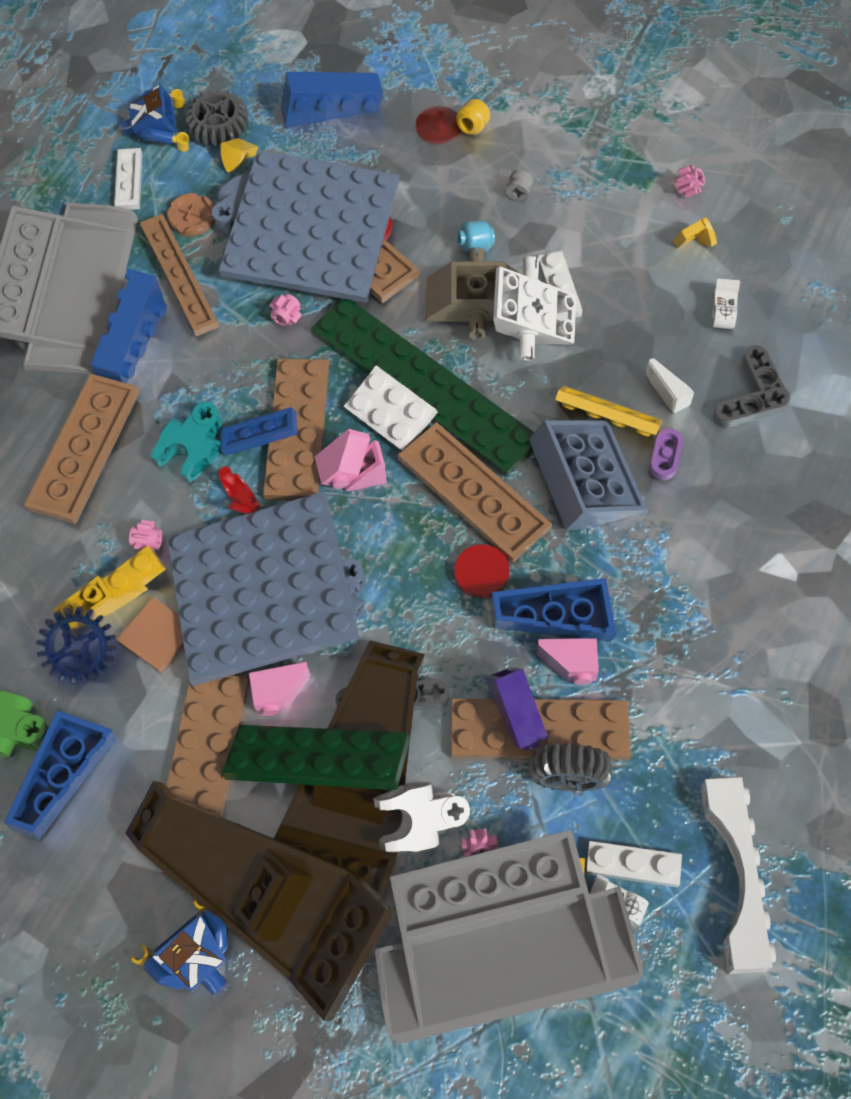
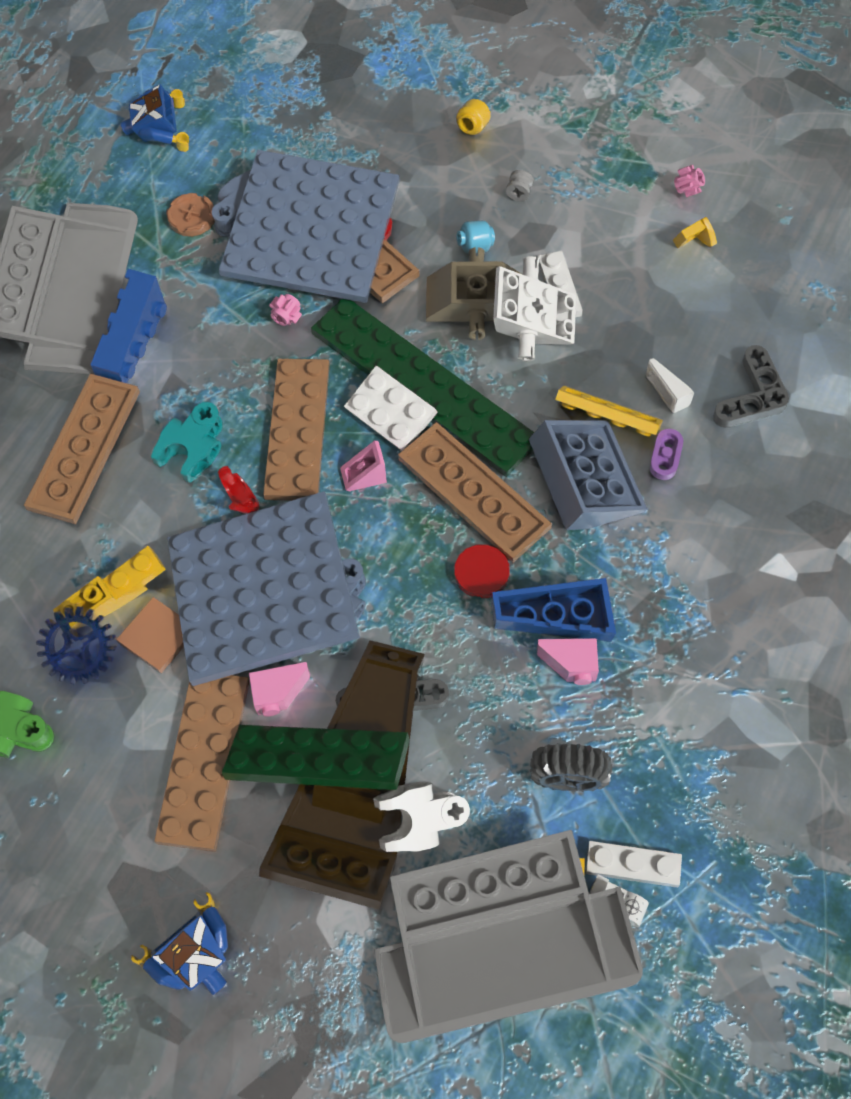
(57, 772): blue wedge -> none
(128, 178): white tile -> none
(145, 535): bright pink gear -> none
(179, 275): medium nougat plate -> none
(216, 110): dark grey gear -> none
(235, 152): yellow tile -> none
(259, 431): blue plate -> none
(285, 903): dark brown wing -> none
(328, 96): blue wedge -> none
(342, 459): bright pink slope -> none
(437, 125): clear red dish -> none
(479, 842): bright pink gear -> none
(482, 734): medium nougat plate -> none
(517, 707): dark purple slope -> none
(725, 303): white leg -> none
(747, 941): white arch -> none

